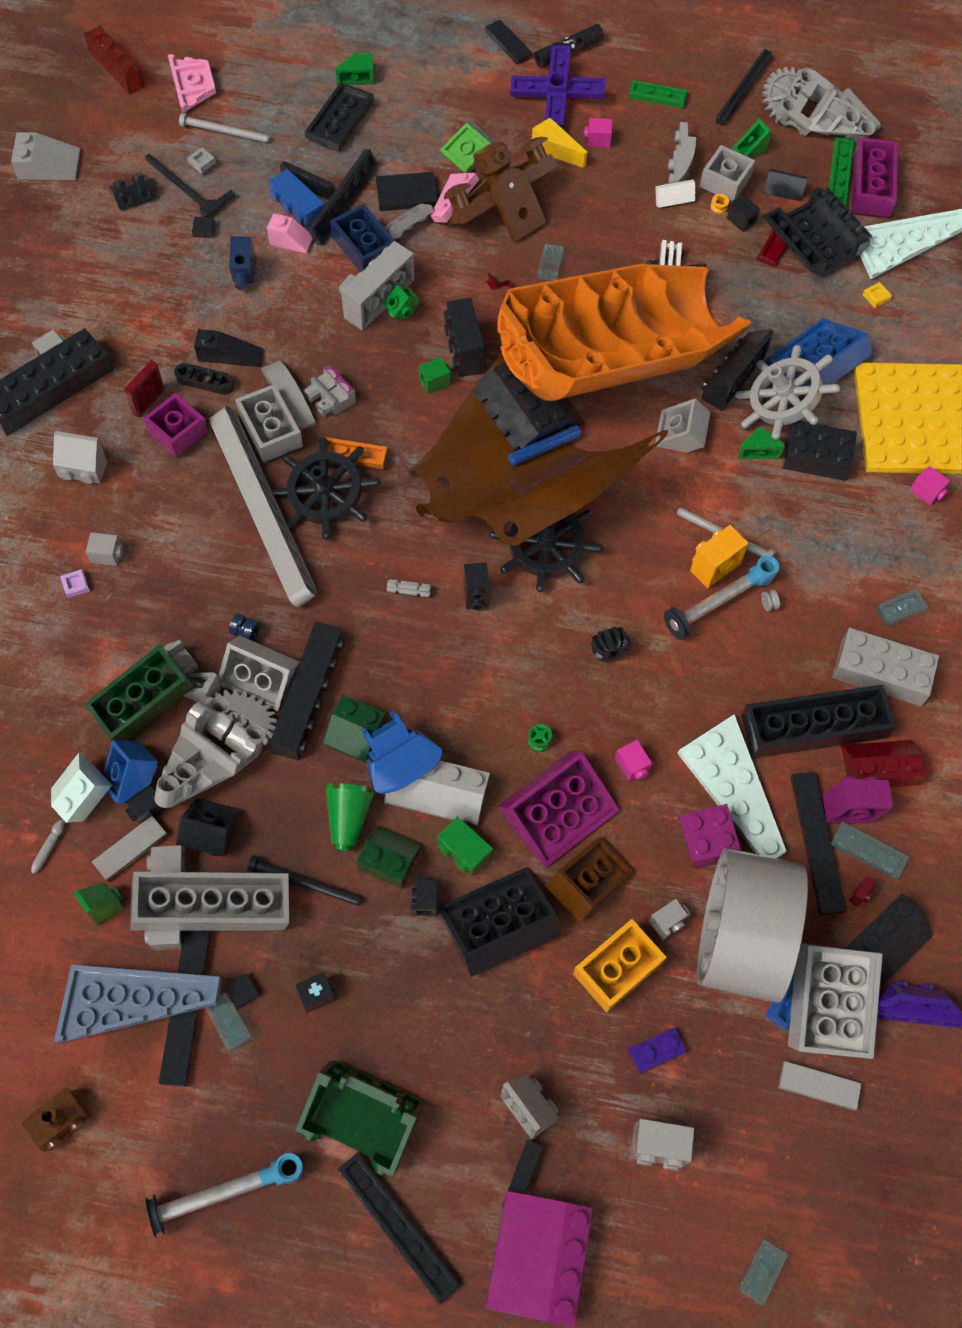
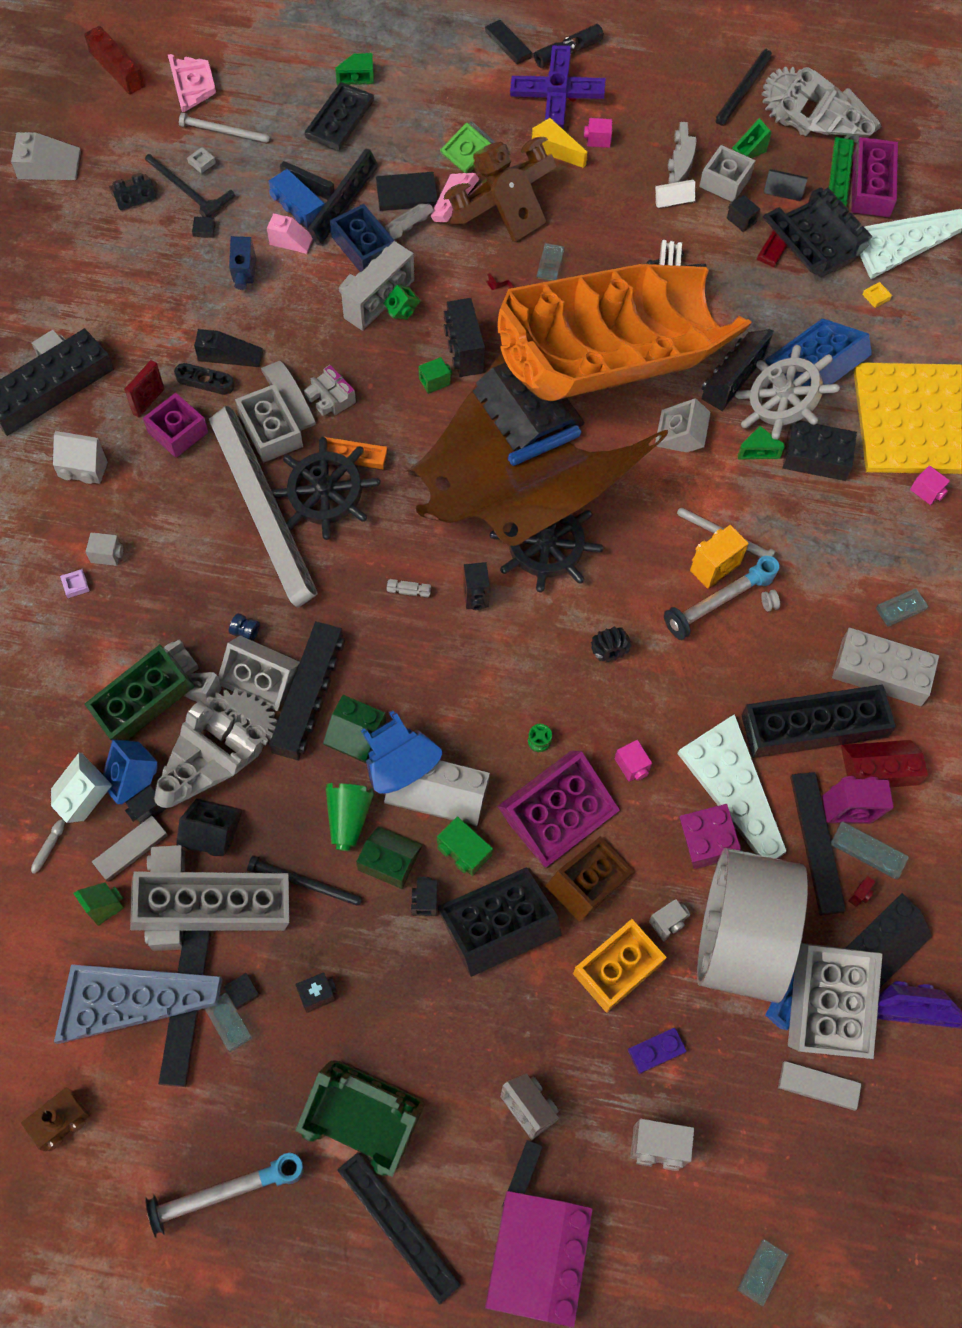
(657, 94): green tile -> none
(721, 199): light orange bush -> none

